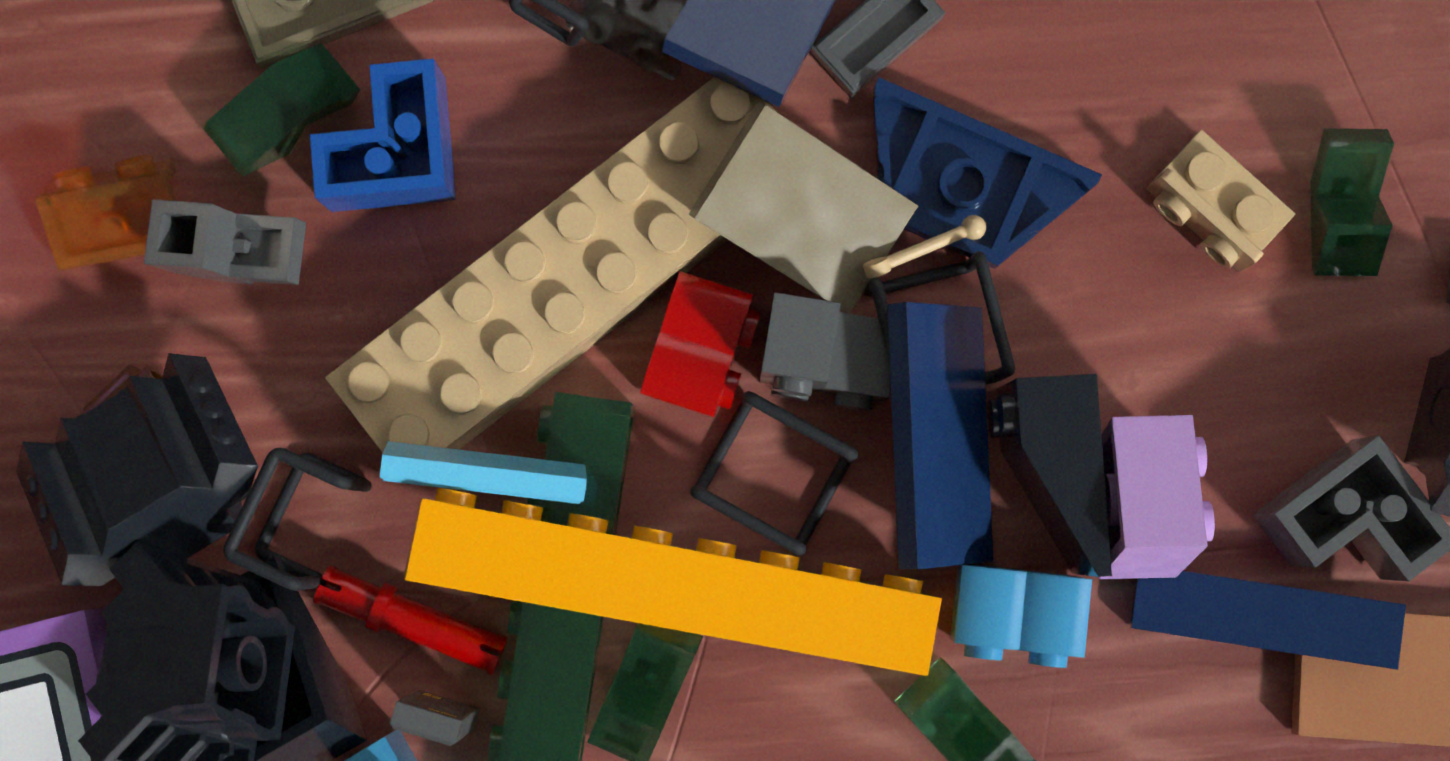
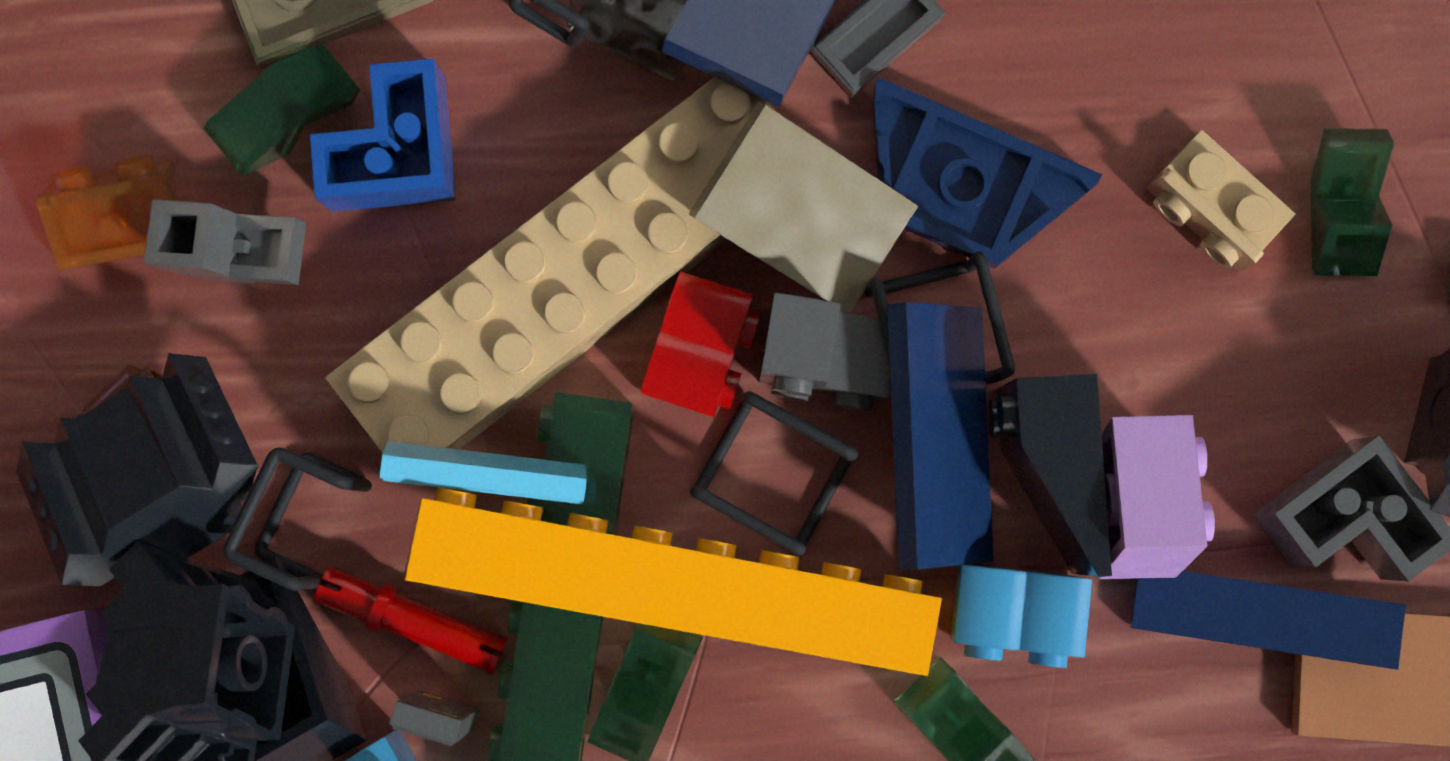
(972, 227): tan hinge -> none

